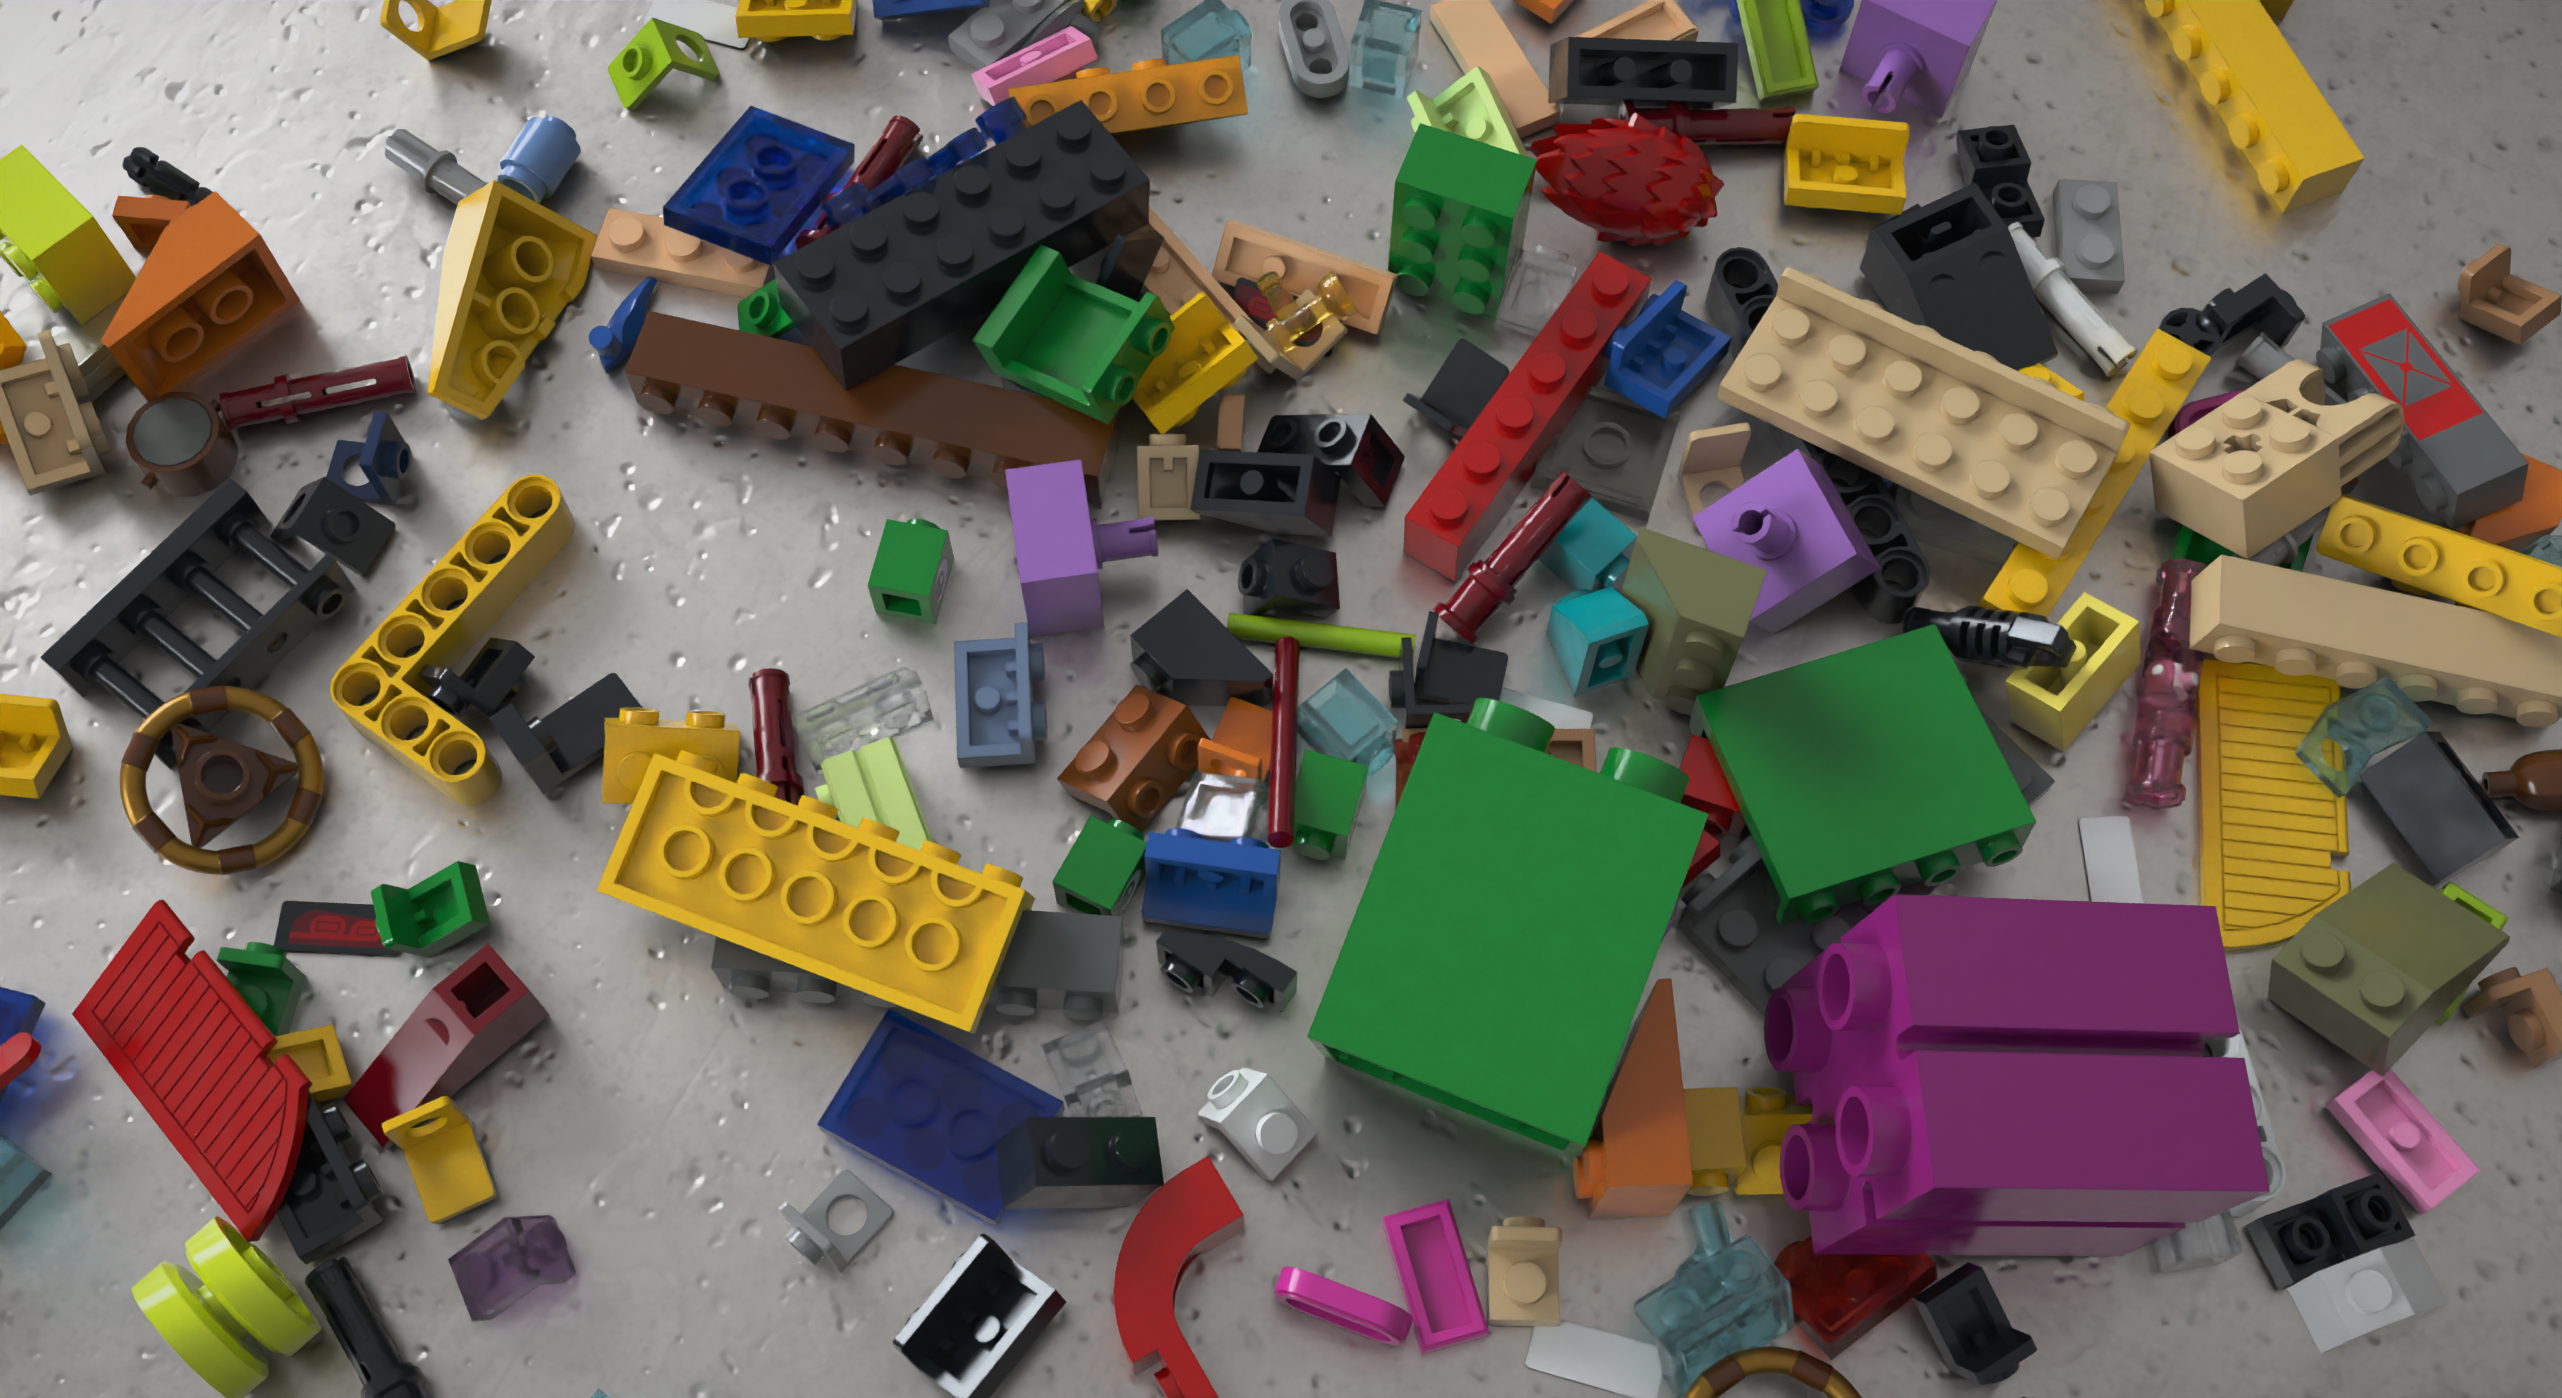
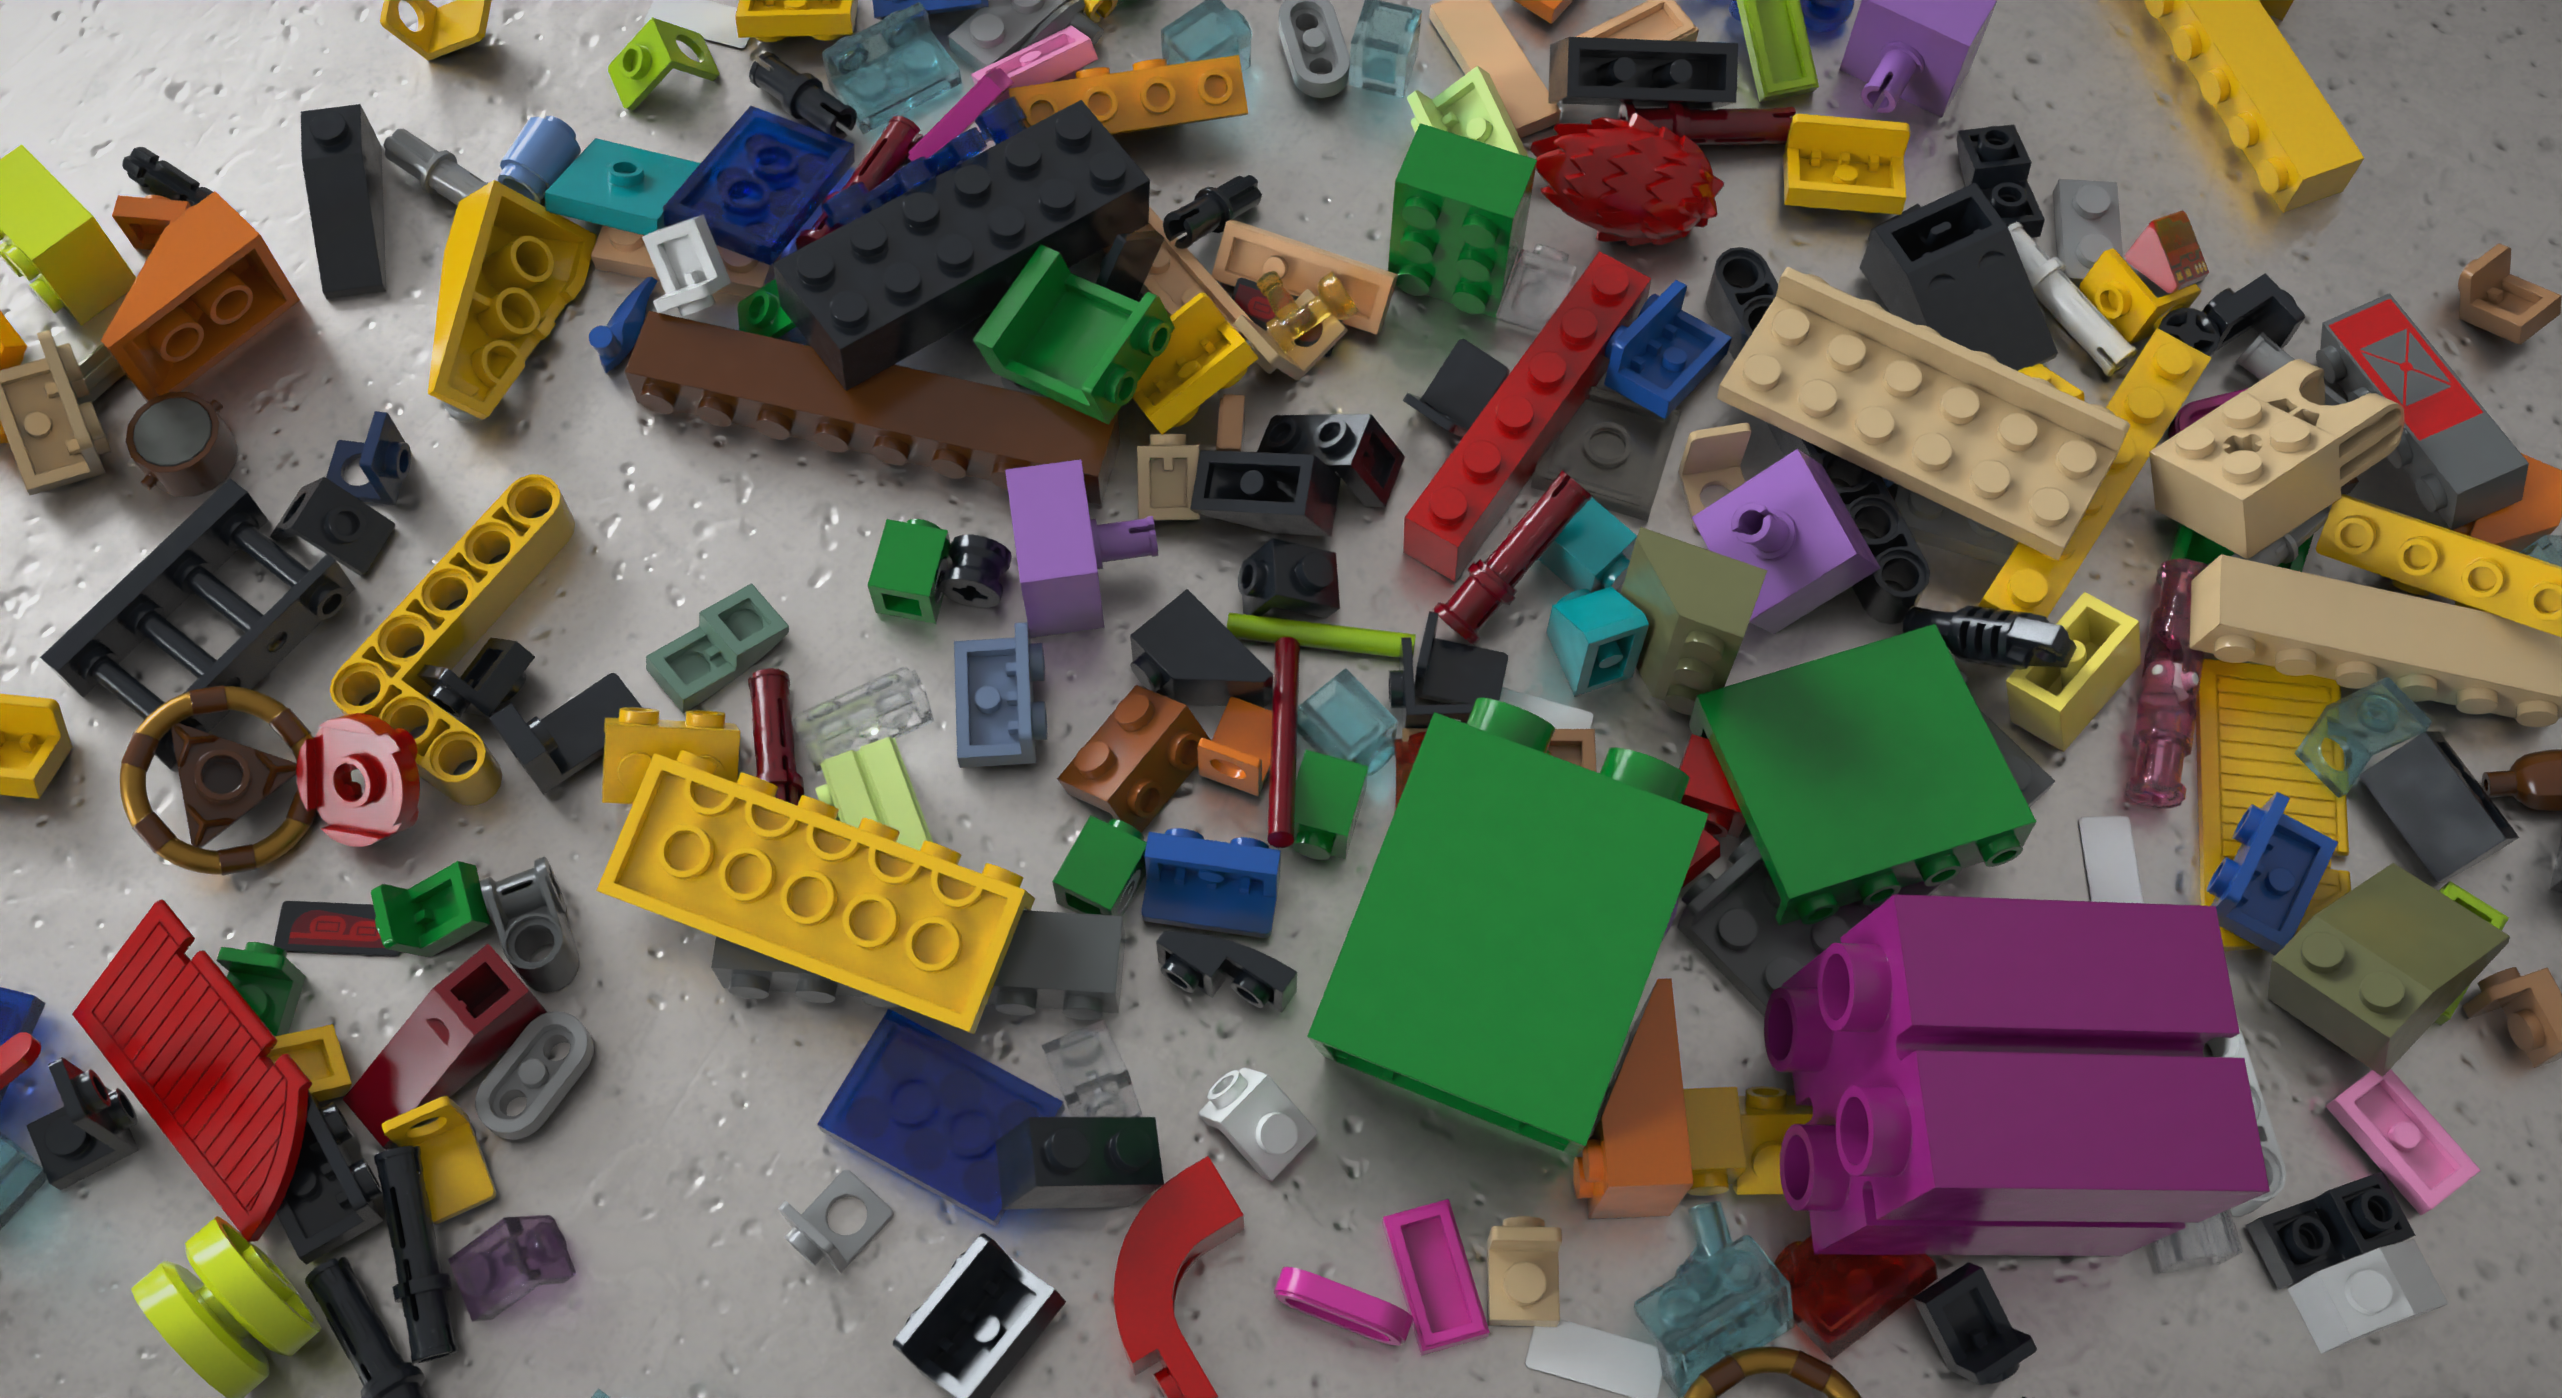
(85, 1132): none -> black bracket
(246, 408): dark red pin -> none
(345, 199): none -> black slope
(389, 773): none -> plate
(418, 1266): none -> black pin
(531, 914): none -> dark grey piece
(531, 1074): none -> light grey plate
(618, 186): none -> teal plate
(686, 265): none -> white bracket
(722, 648): none -> sand green slope
(802, 95): none -> black pin
(890, 67): none -> clear light blue bracket
(963, 113): none -> dark pink tile
(975, 571): none -> black wheel
(1211, 210): none -> black axle
(1226, 807): clear bracket -> none
(2126, 298): none -> yellow bracket
(2169, 253): none -> slope
(2271, 877): none -> blue bracket

